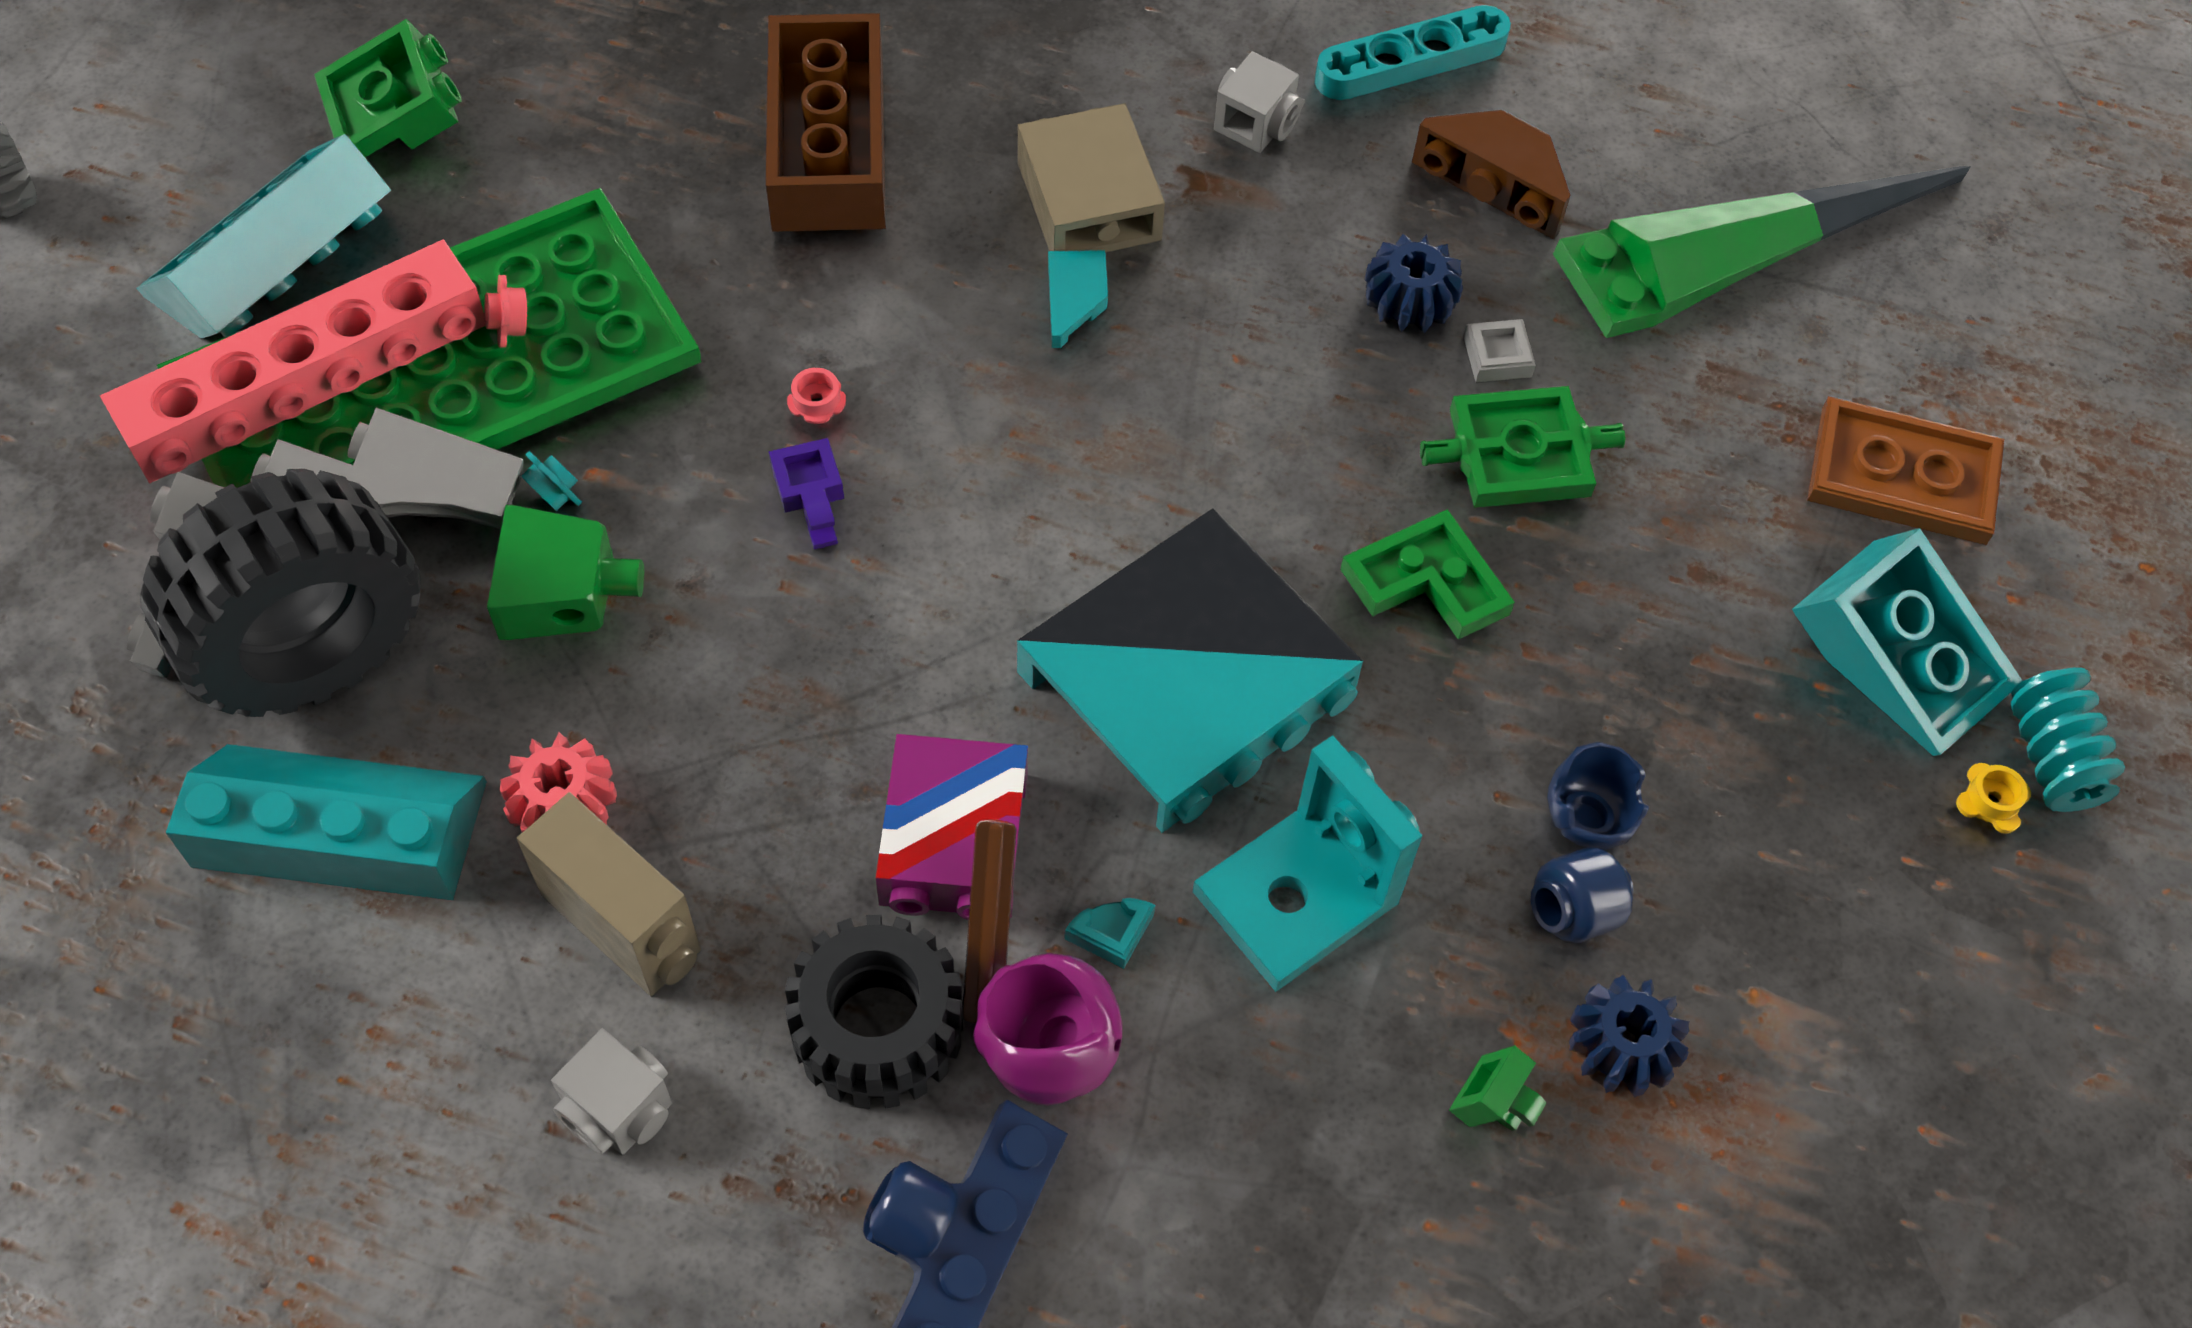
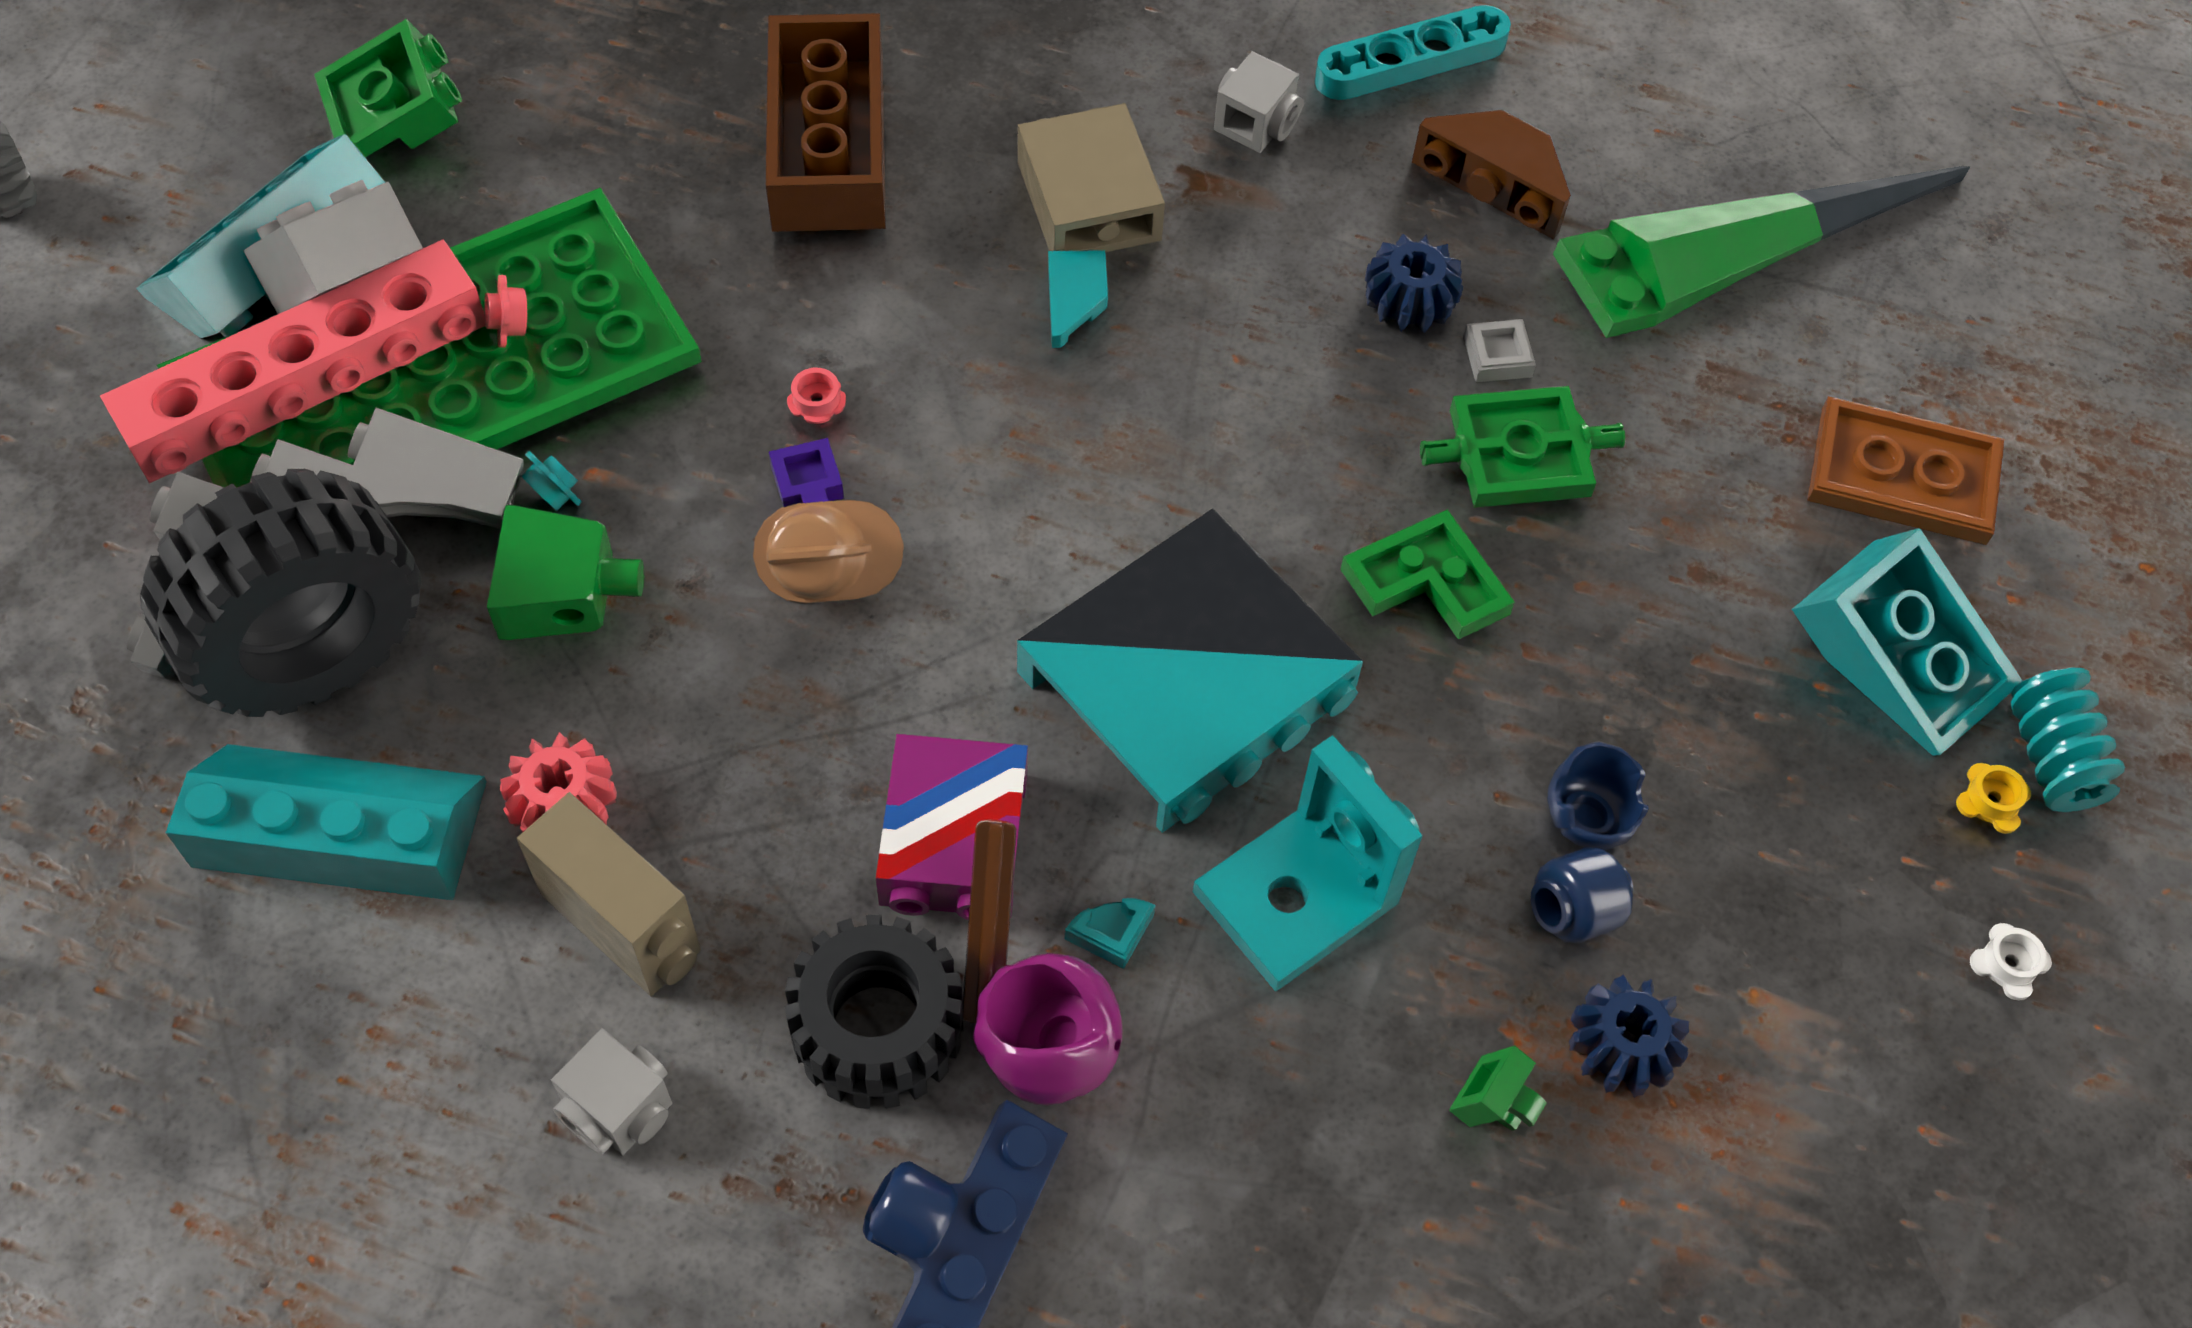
(324, 249): none -> light grey brick
(828, 551): none -> medium nougat piece
(2023, 949): none -> white plate

